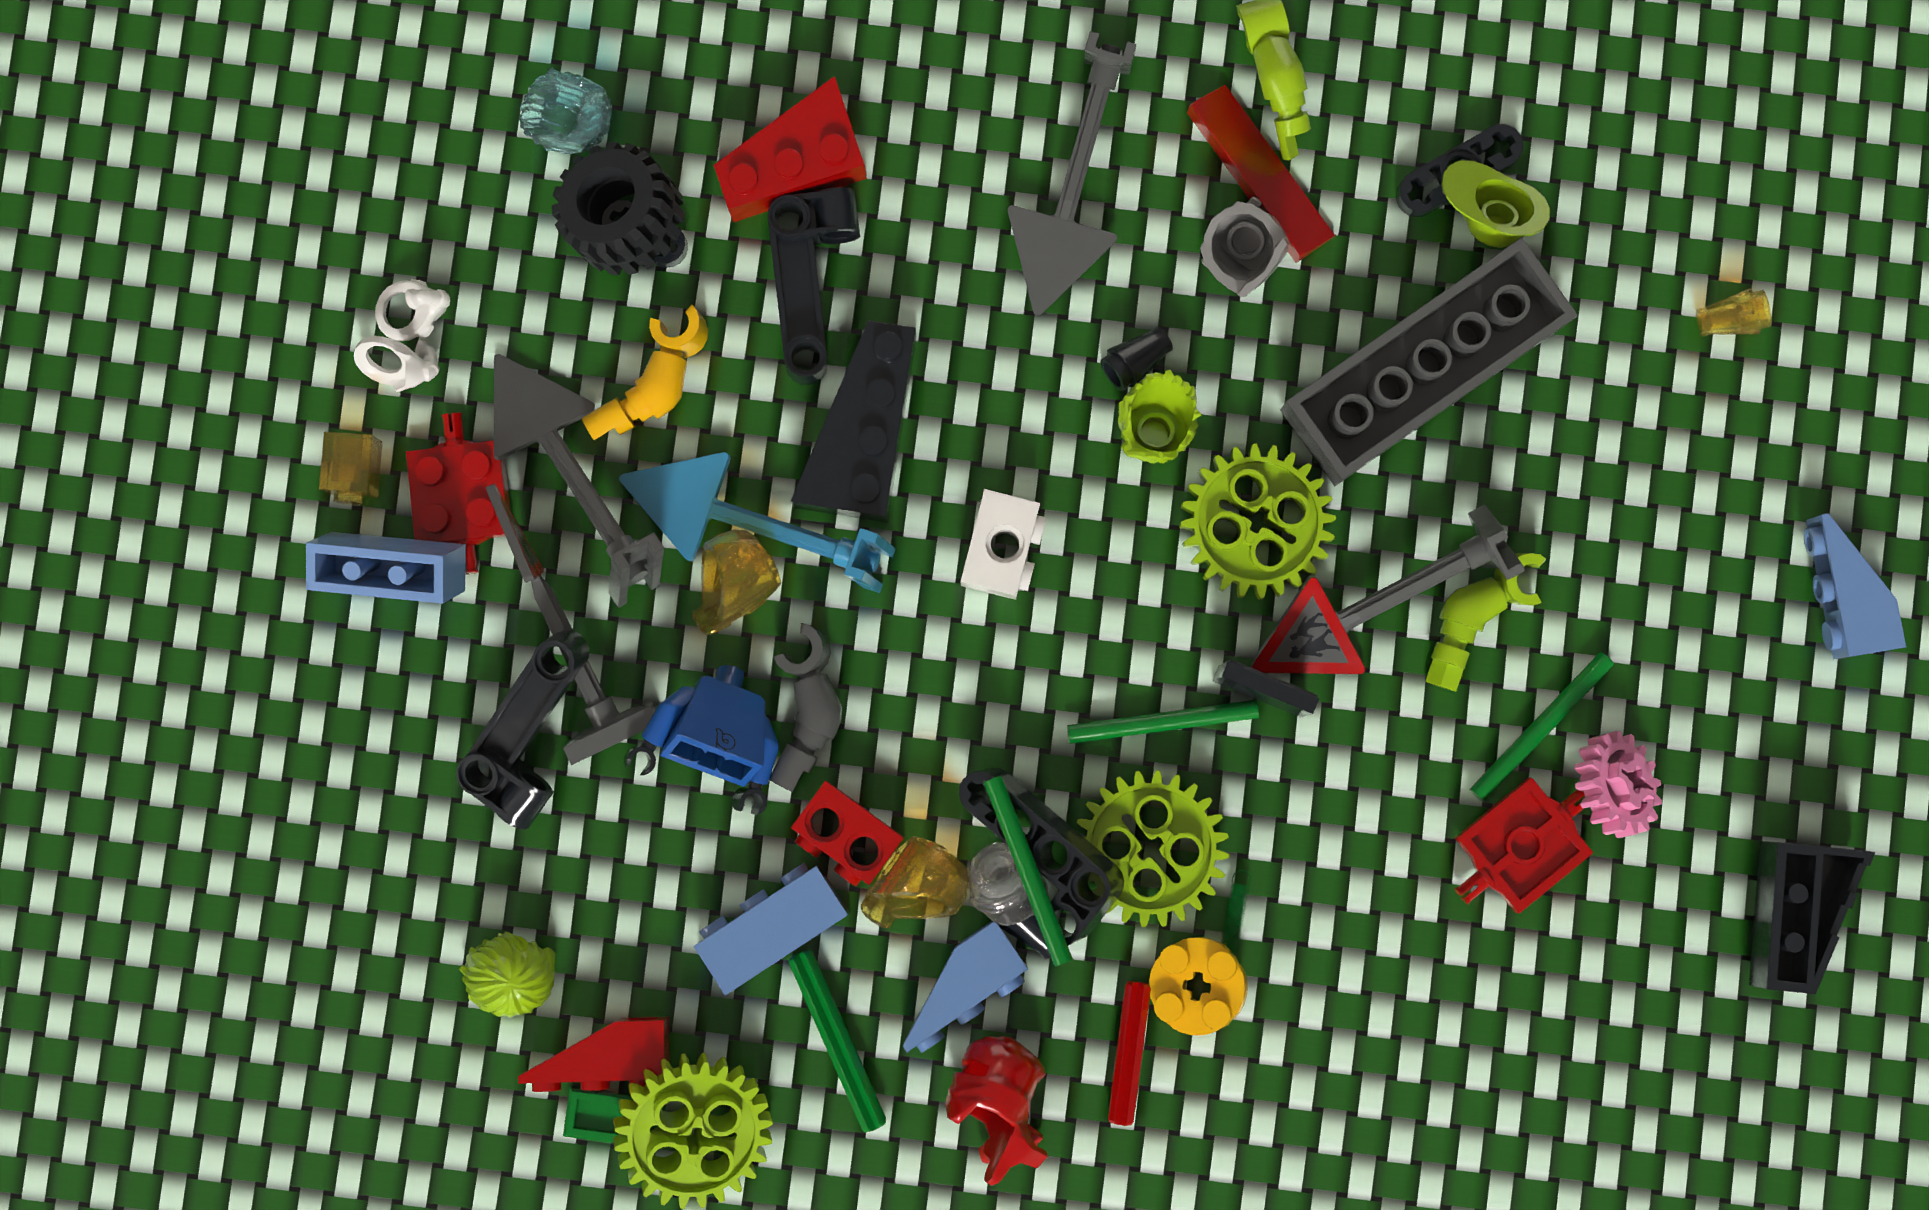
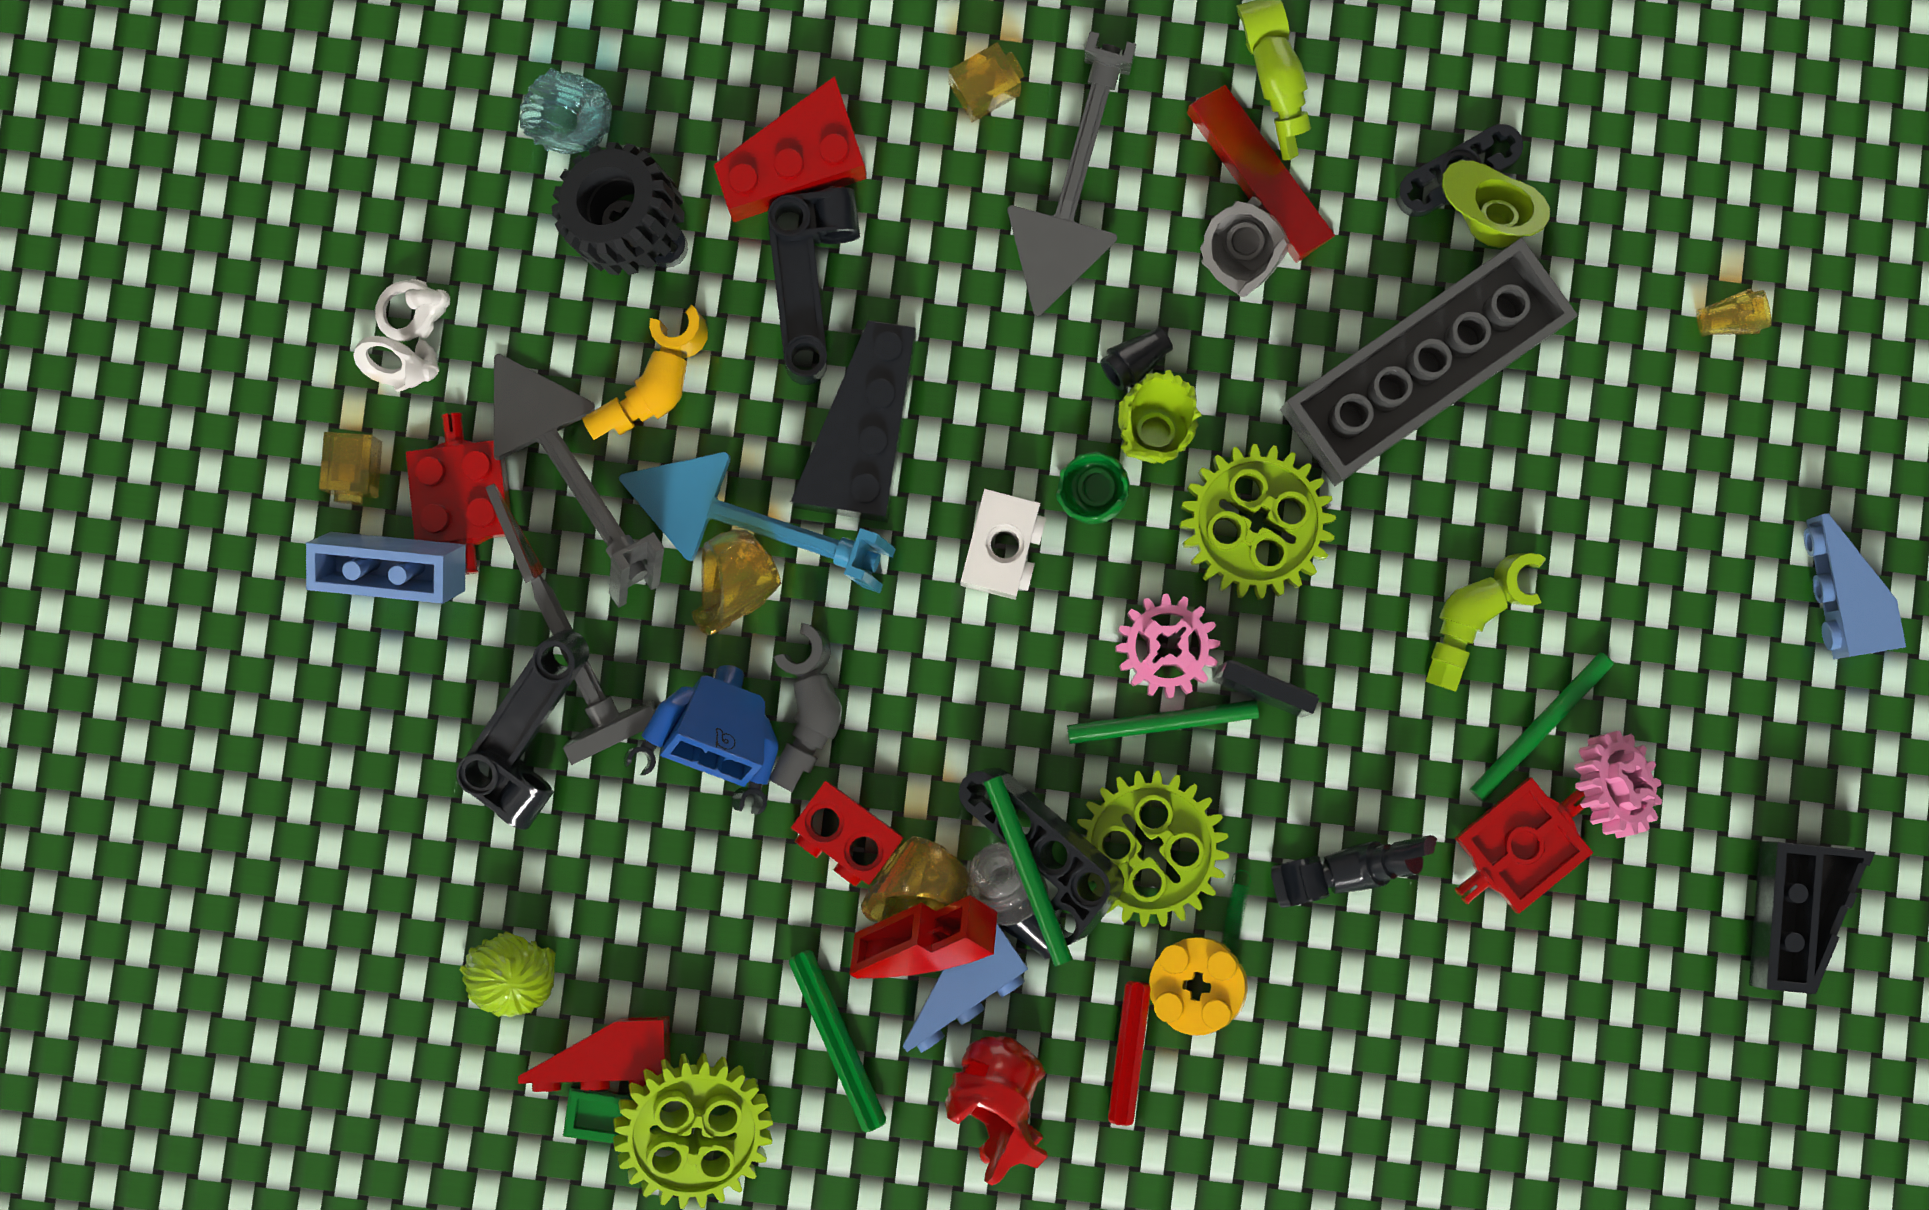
(770, 927): medium blue brick -> none
(925, 940): none -> red slope
(986, 81): none -> clear yellow brick
(1093, 488): none -> green hair
(1150, 630): none -> bright pink gear
(1315, 636): dark grey piece -> none
(1349, 870): none -> black piece

